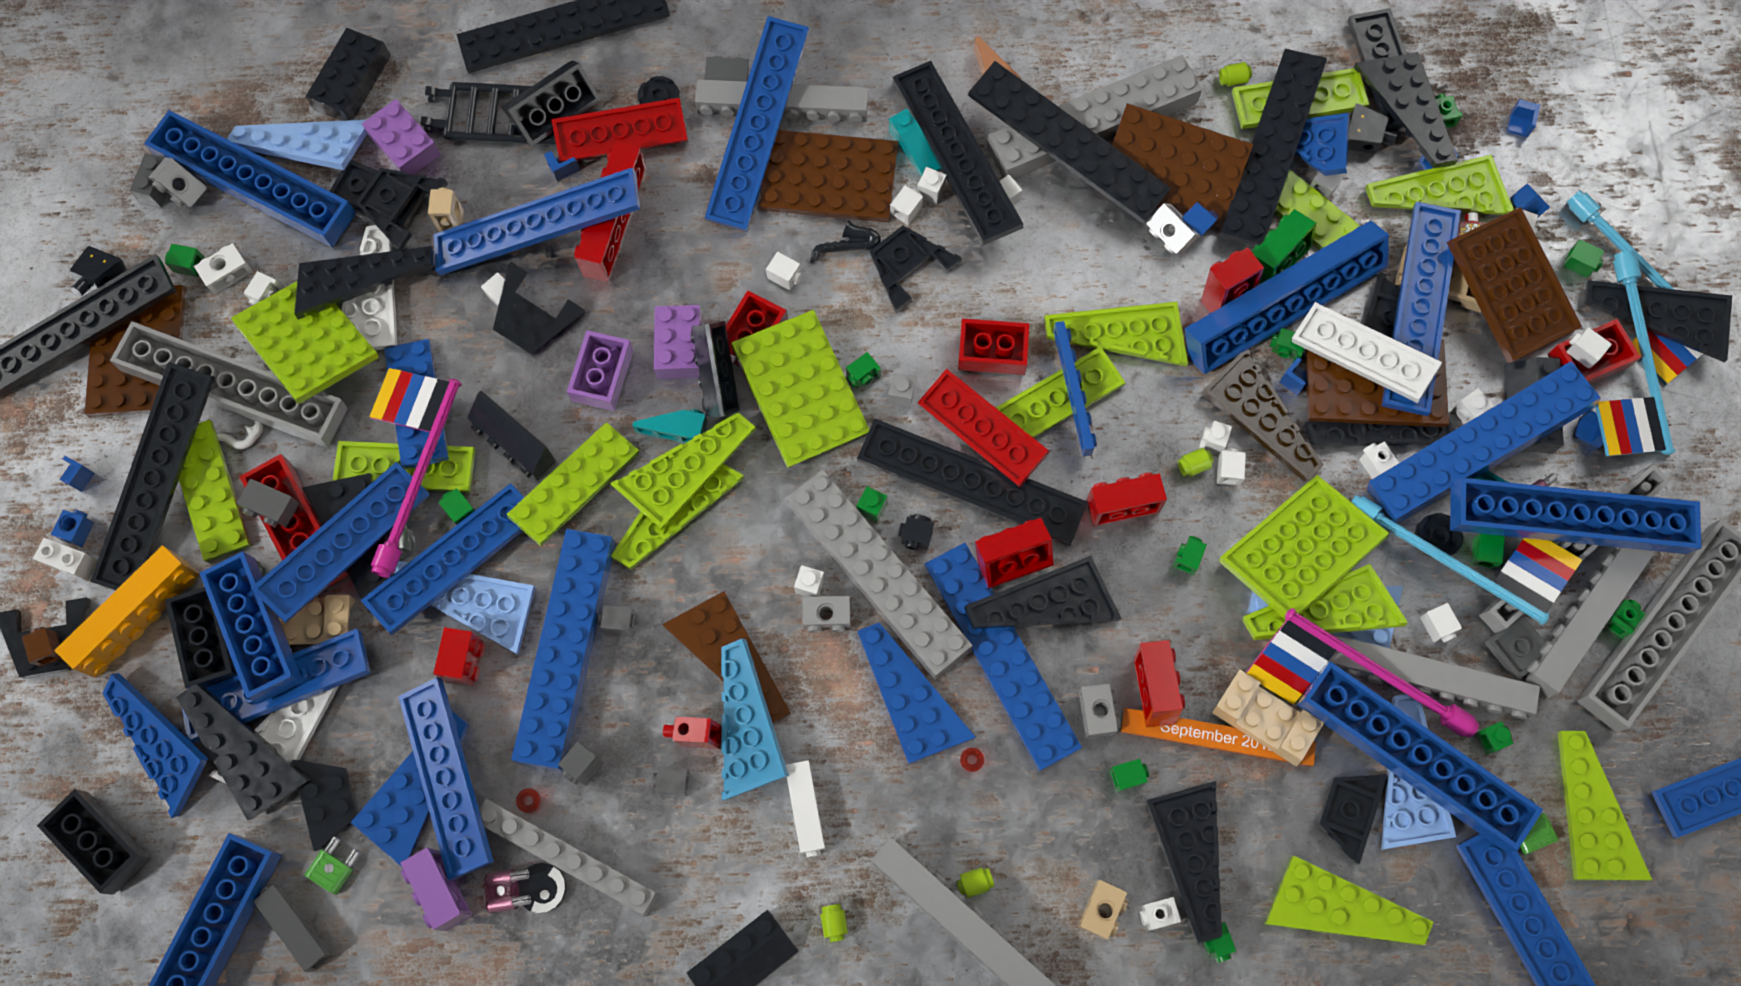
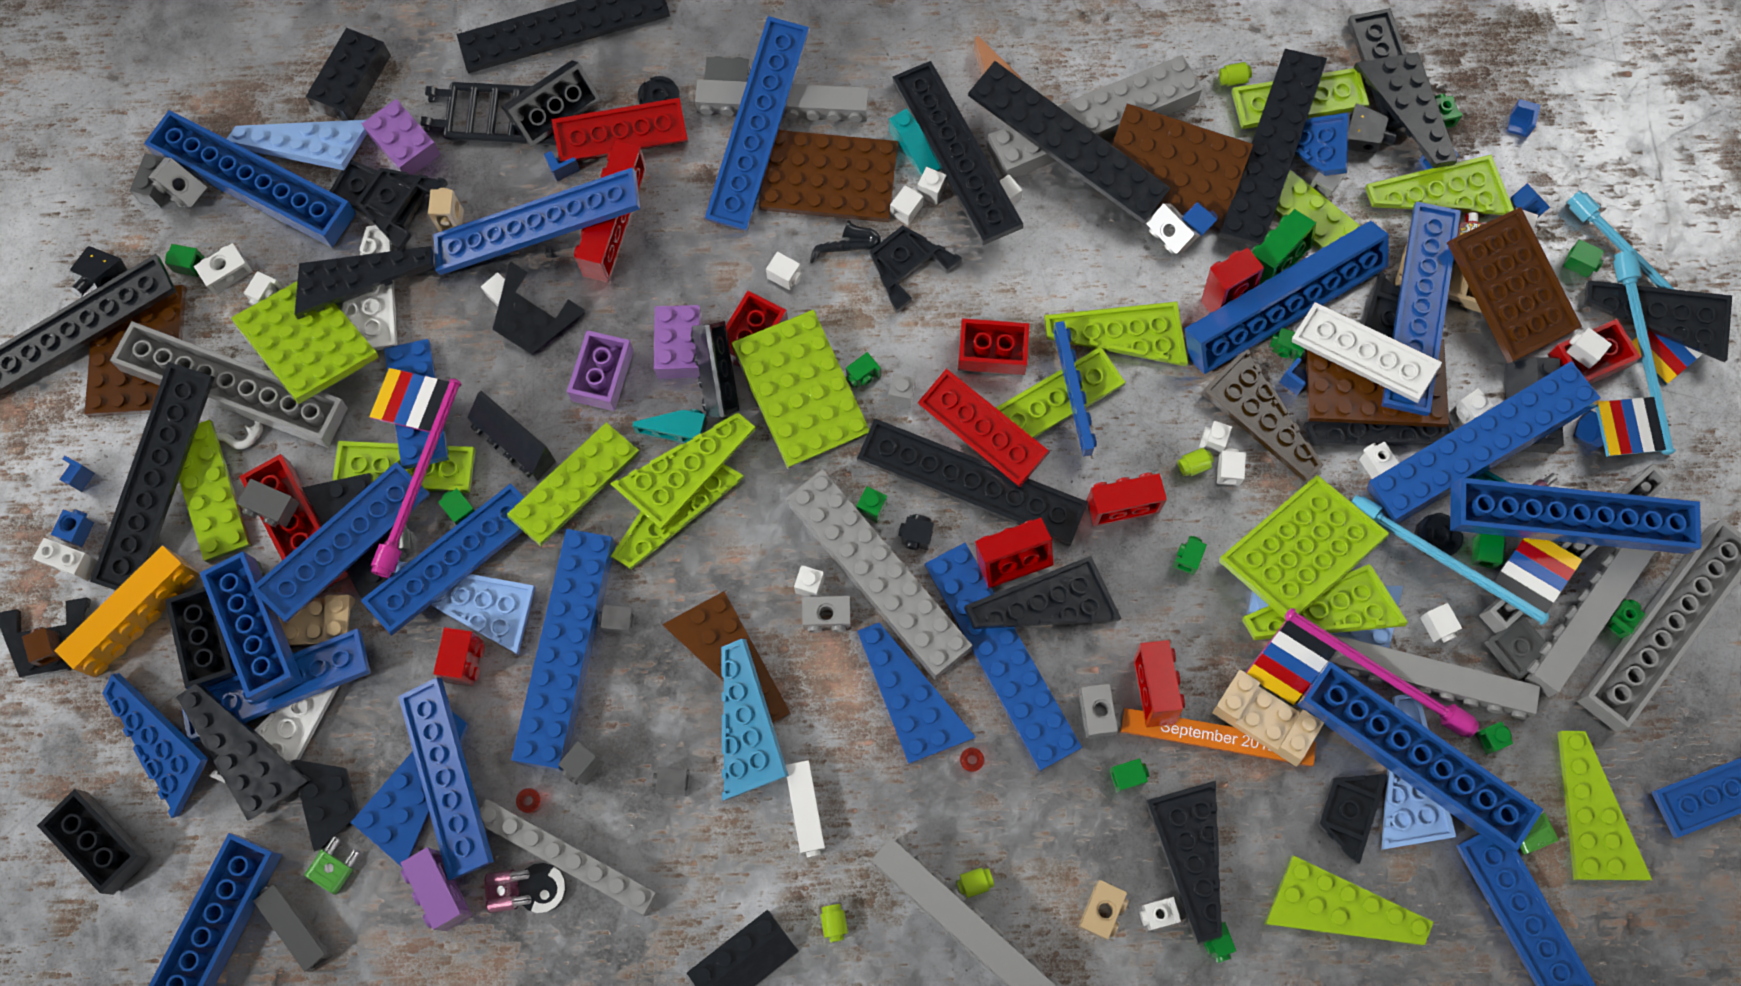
(694, 732): torso -> none

